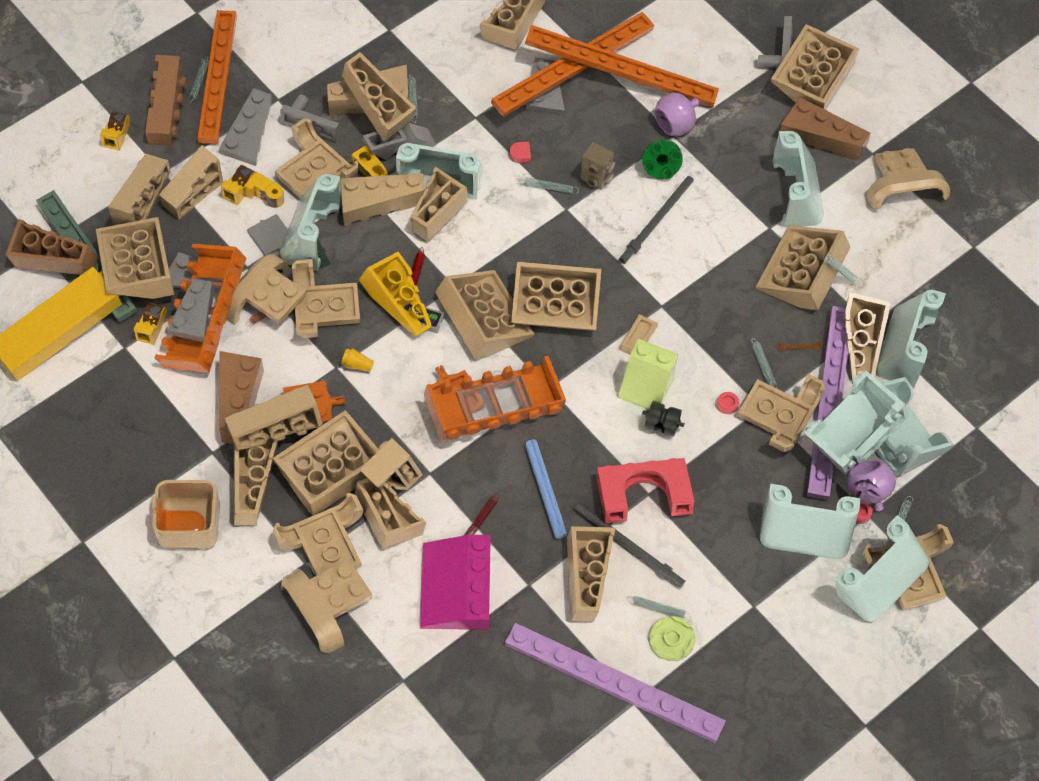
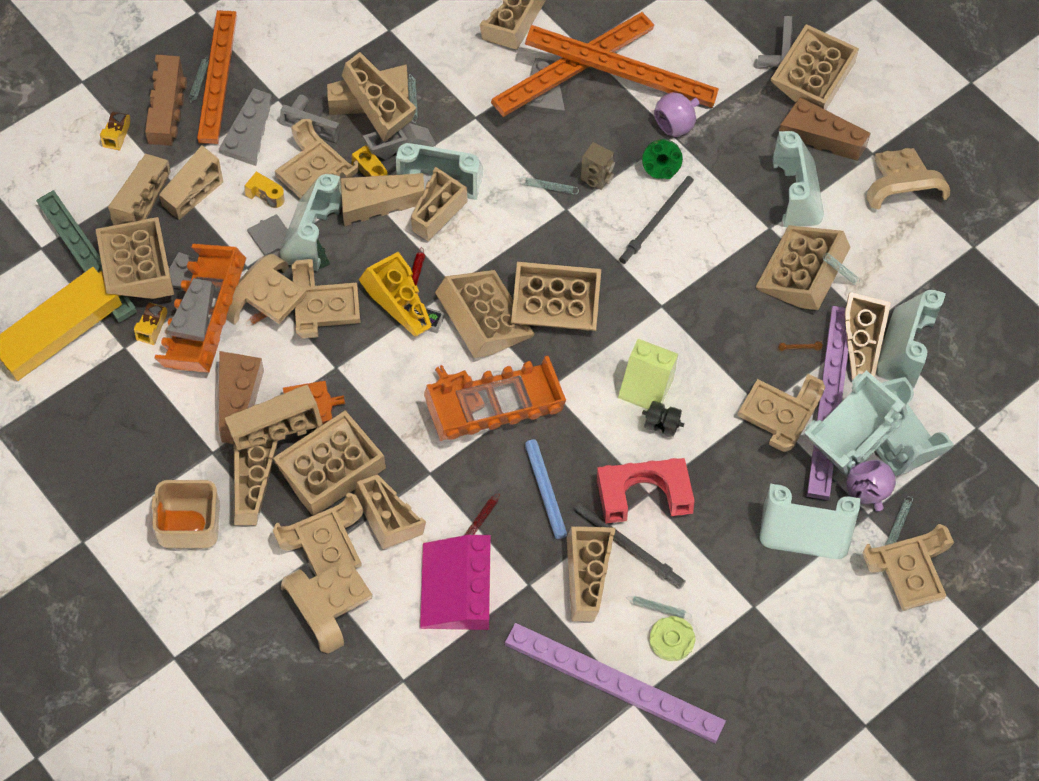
(48, 251): medium nougat wedge -> none
(236, 184): yellow leg -> none
(355, 360): yellow cone -> none
(391, 467): tan wedge -> none
(520, 152): coral tile -> none
(641, 329): tan tile -> none
(728, 403): coral tile -> none
(762, 365): light aqua piece -> none
(864, 513): coral tile -> none
(888, 578): light aqua windscreen -> none

